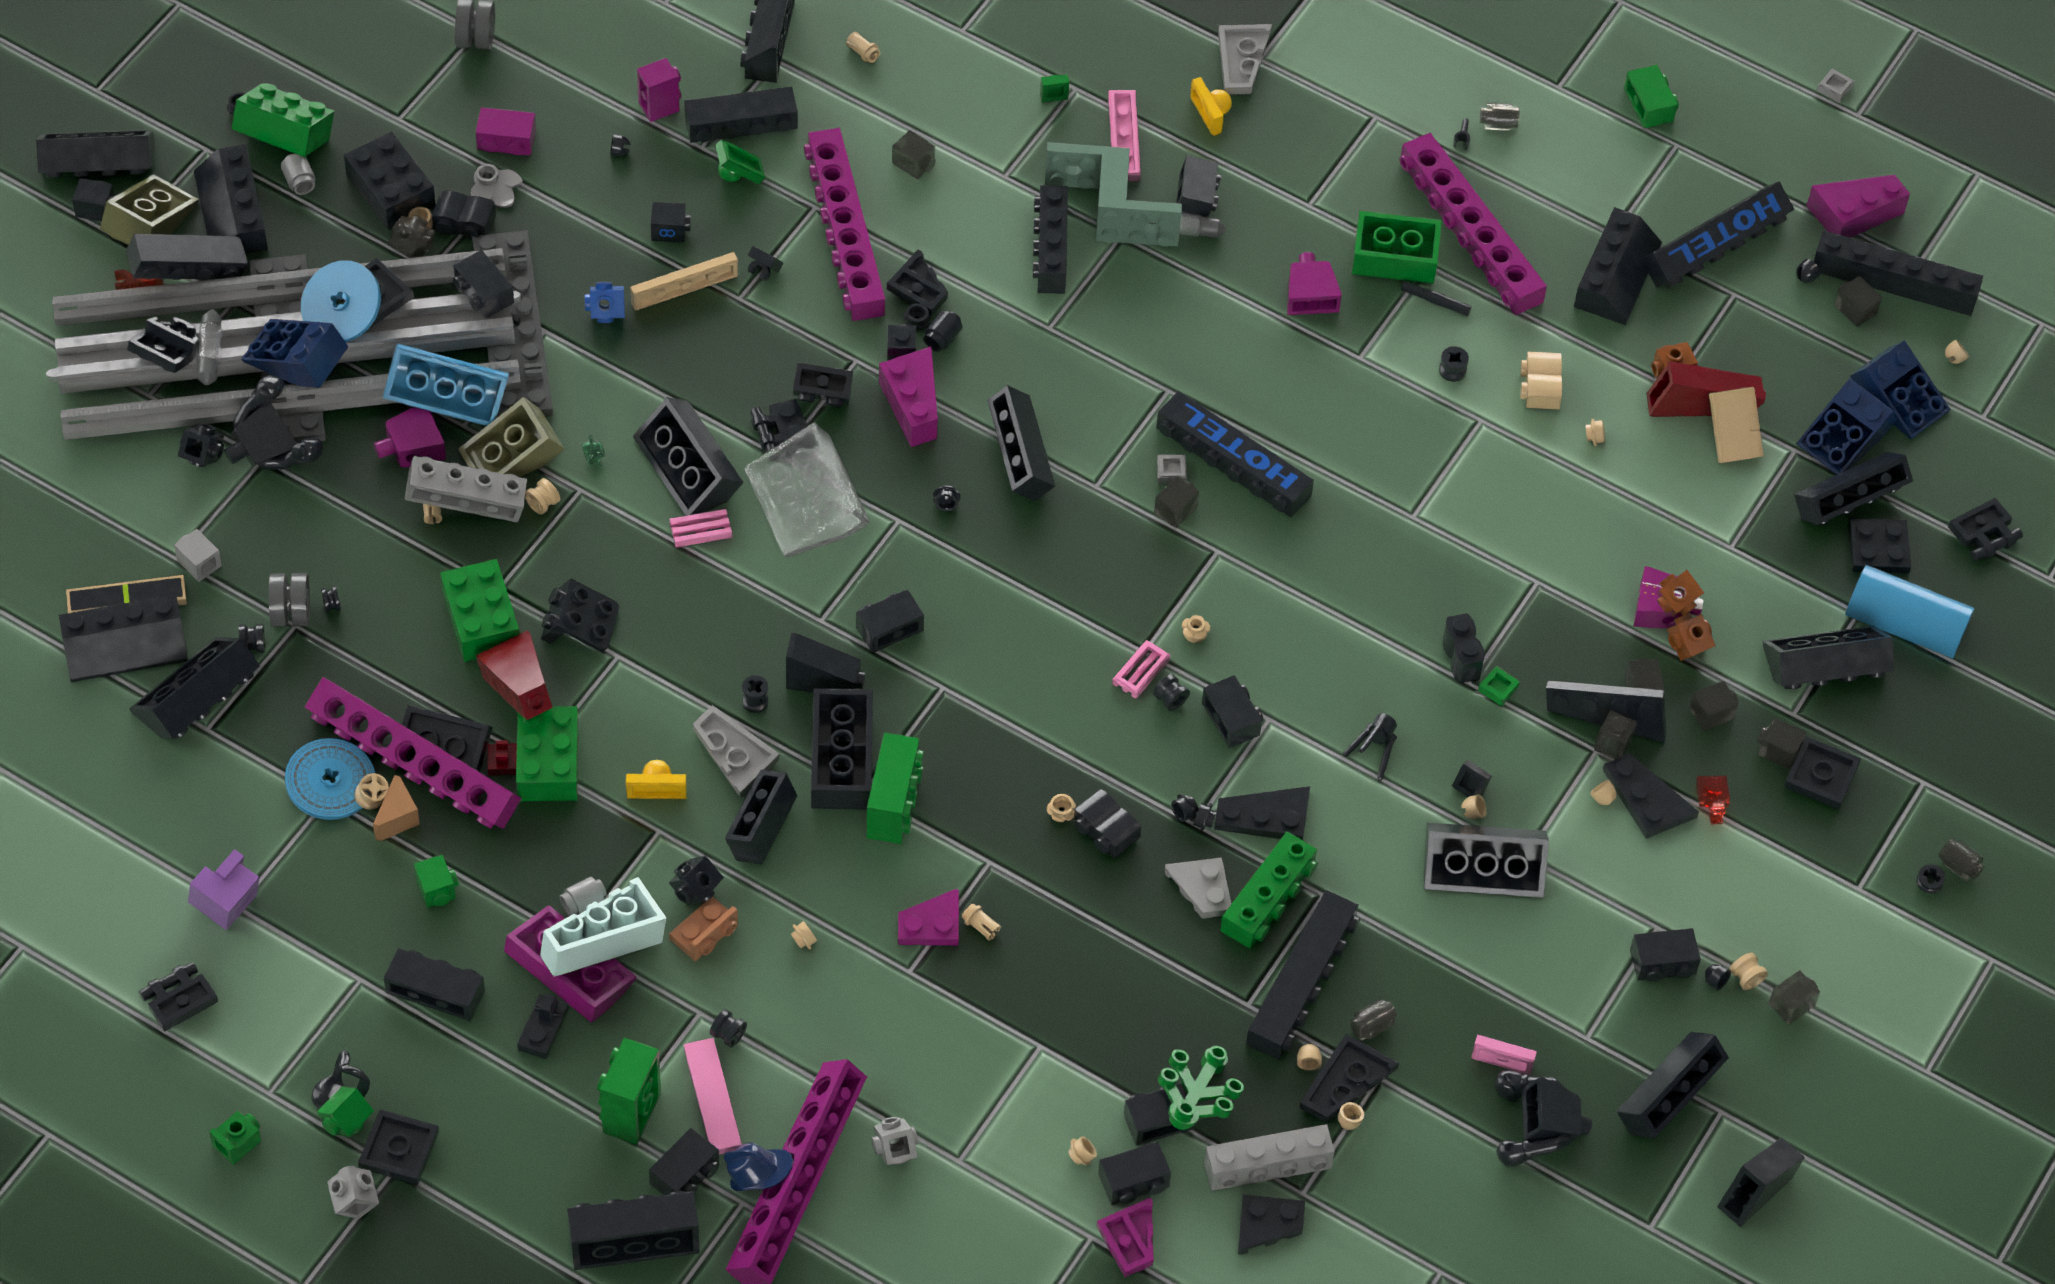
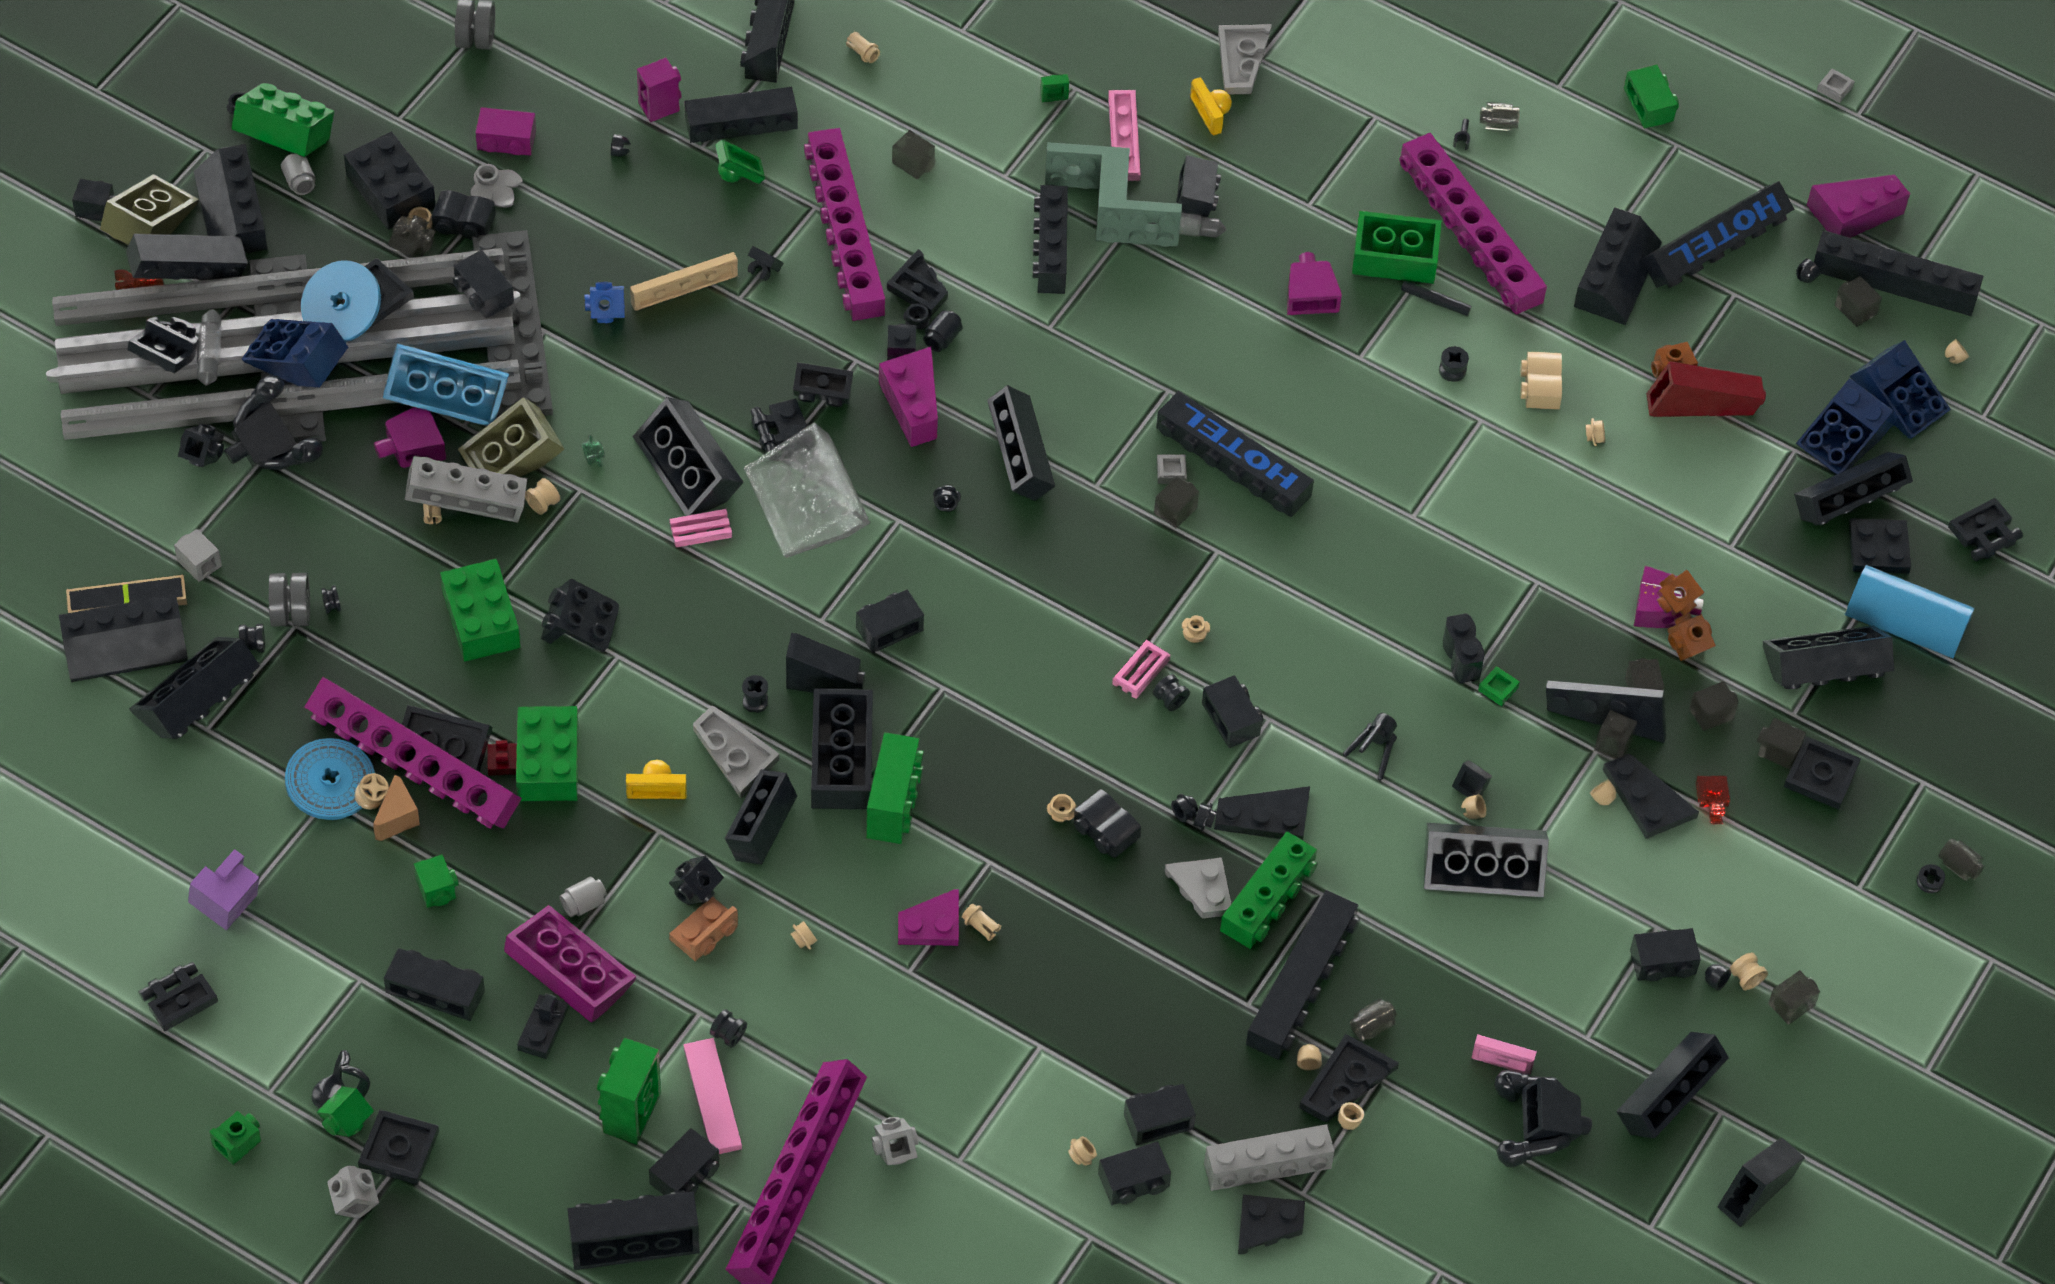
(95, 152): black slope -> none
(516, 675): dark red slope -> none
(604, 931): light aqua wedge -> none
(669, 222): black brick -> none
(756, 1167): dark blue piece -> none
(1130, 1236): magenta wing -> none
(1185, 1112): green plant -> none
(1736, 425): tan piece -> none

